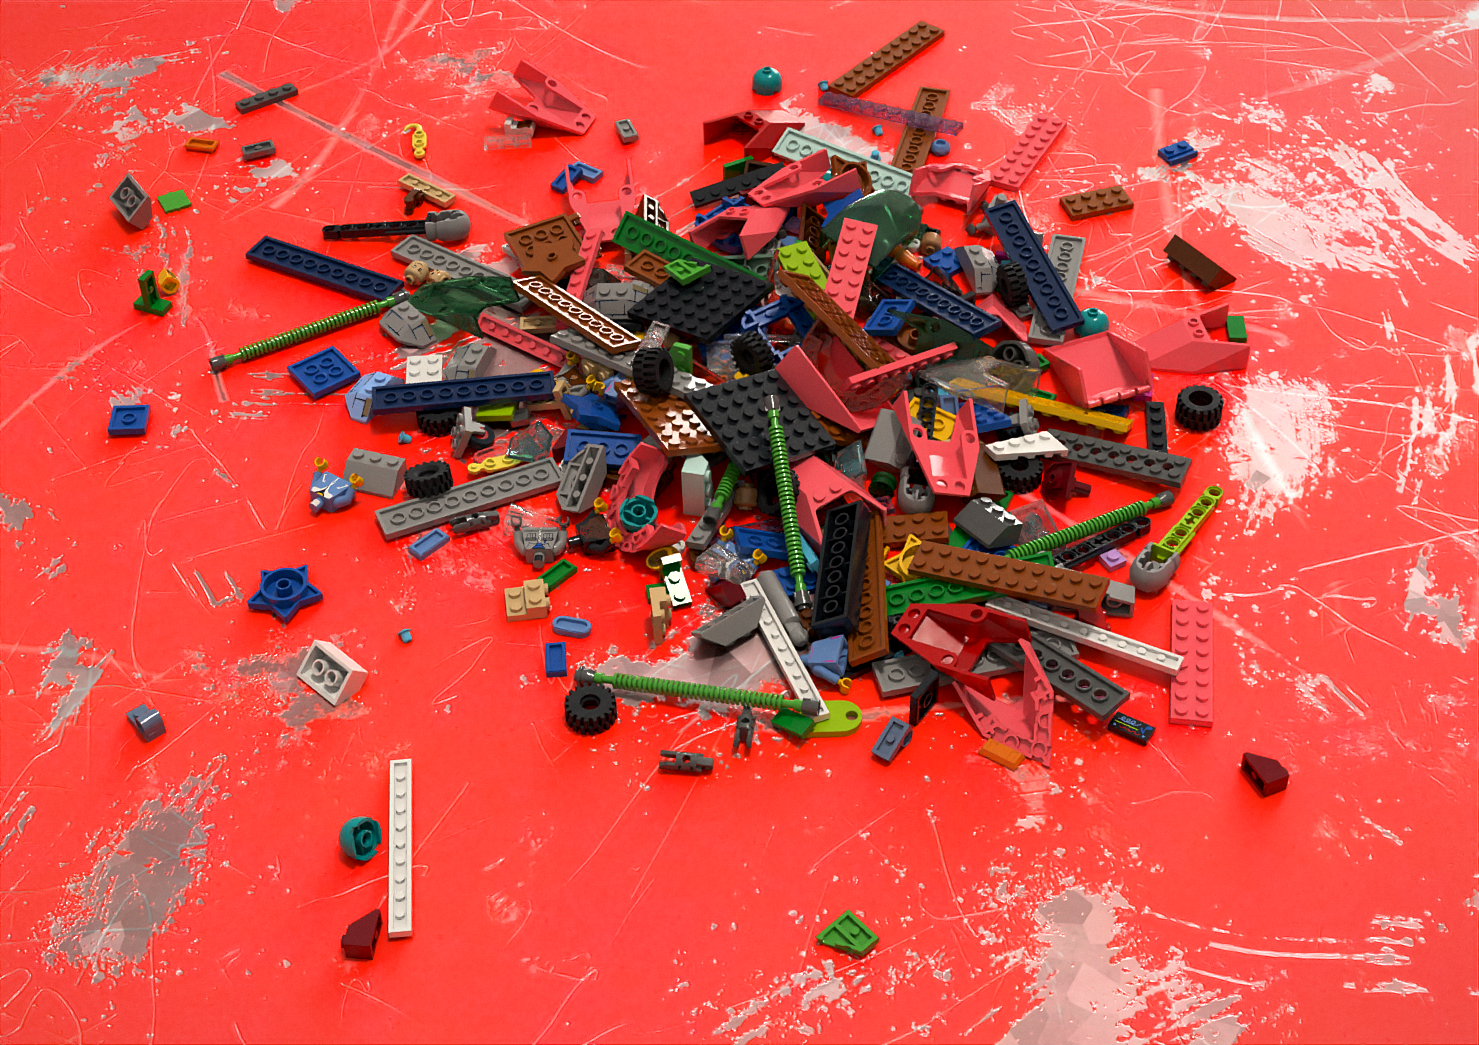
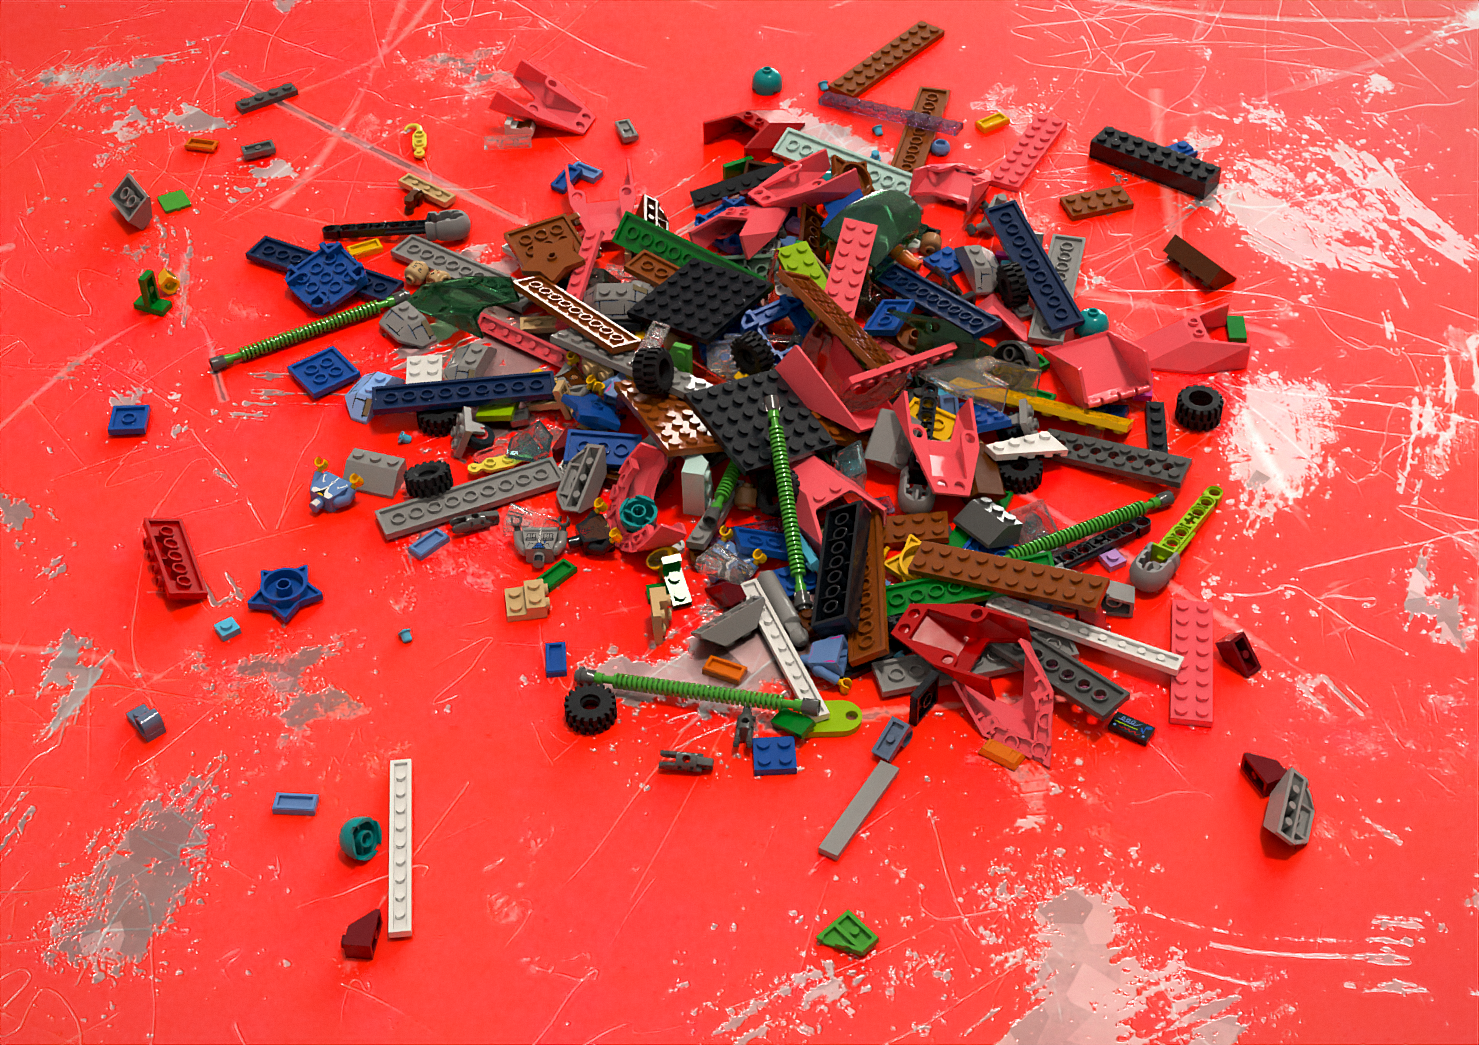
(173, 559): none -> red plate
(227, 629): none -> medium azure plate
(295, 804): none -> medium blue tile
(326, 278): none -> blue plate
(331, 672): slope -> none
(365, 248): none -> yellow tile
(572, 626): medium blue tile -> none
(685, 271): bright green wing -> none
(724, 670): none -> orange tile
(774, 755): none -> blue plate
(858, 810): none -> light grey tile
(882, 485): dark green wheel -> none
(992, 122): none -> tile
(1060, 481): dark red piece -> none
(1155, 162): none -> brick
(1238, 653): none -> dark red slope
(1291, 809): none -> light grey wedge

